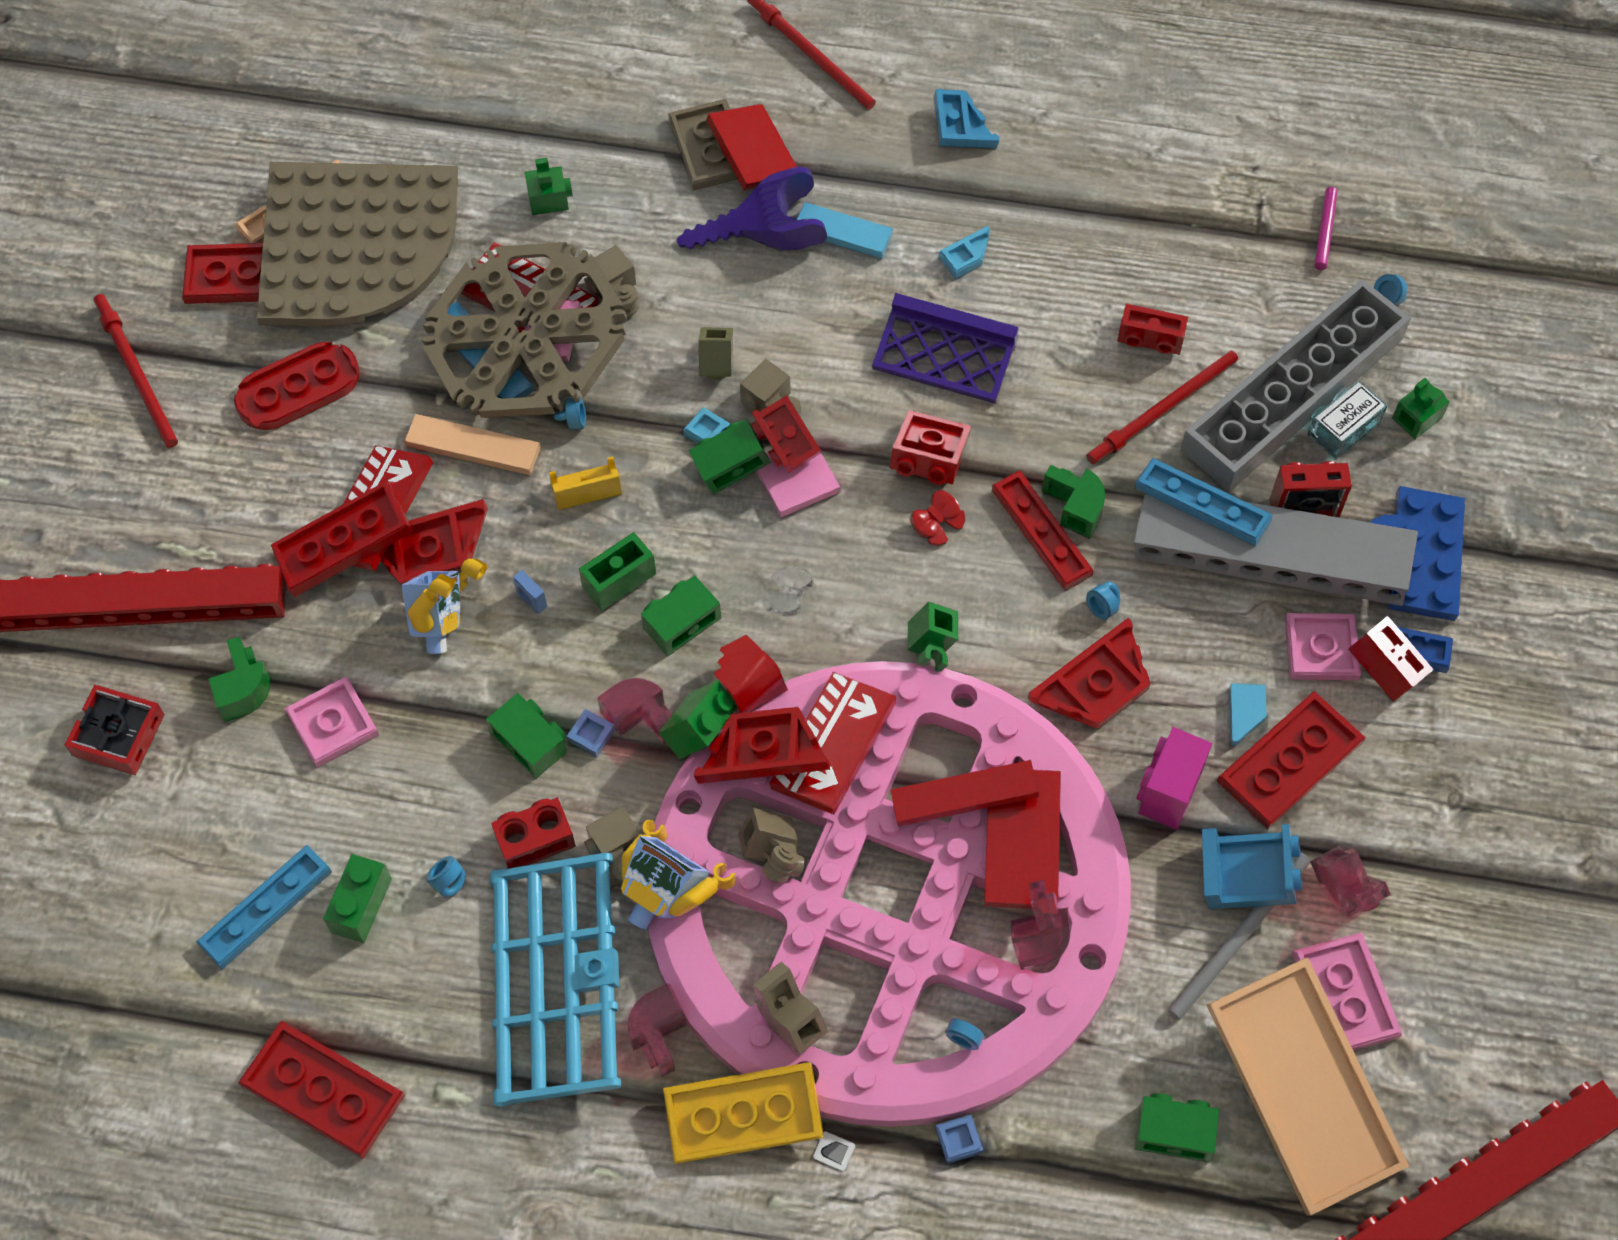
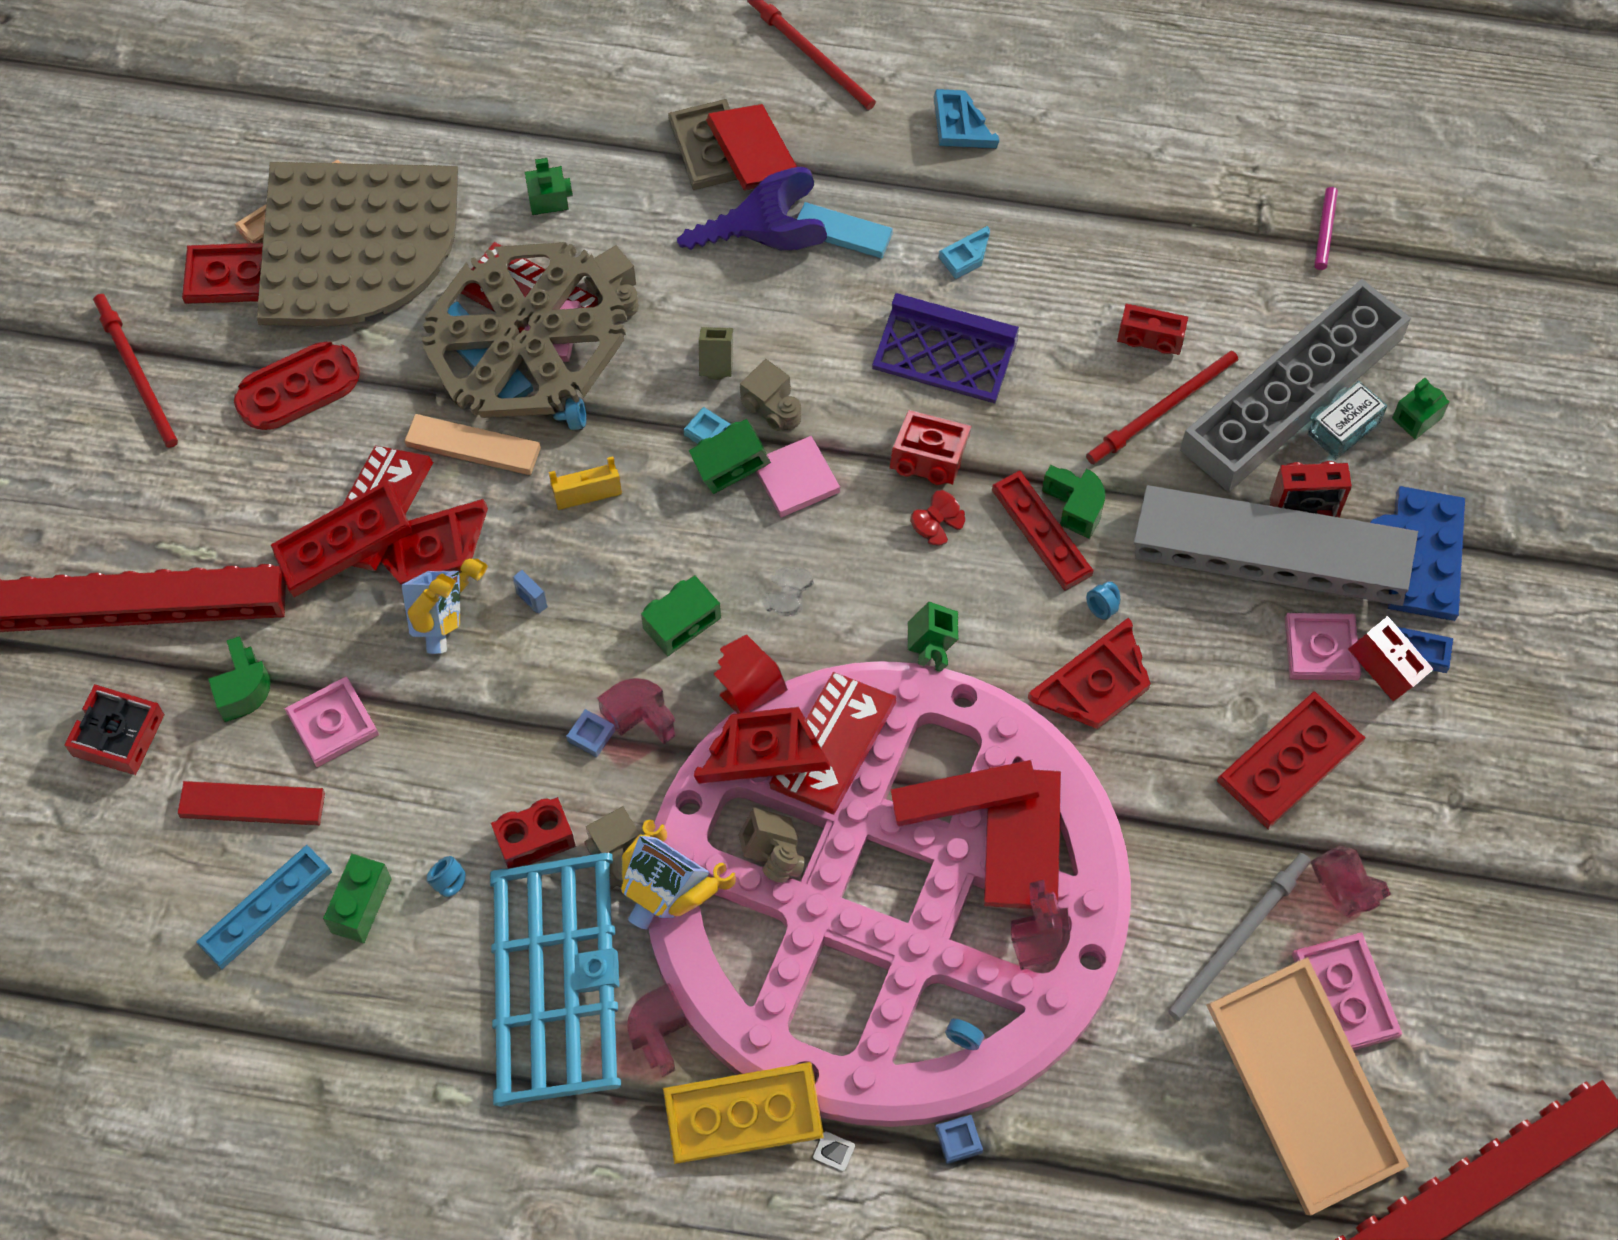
(251, 803): none -> red tile
(322, 1089): red tile -> none
(527, 734): green brick -> none
(617, 571): green brick -> none
(698, 719): green brick -> none
(786, 434): red bracket -> none
(787, 1010): dark tan brick -> none
(1172, 777): dark pink brick -> none
(1177, 1127): green brick -> none
(1204, 501): dark azure tile -> none
(1246, 709): medium azure tile -> none
(1250, 869): dark azure panel -> none
(1392, 287): dark azure tile -> none

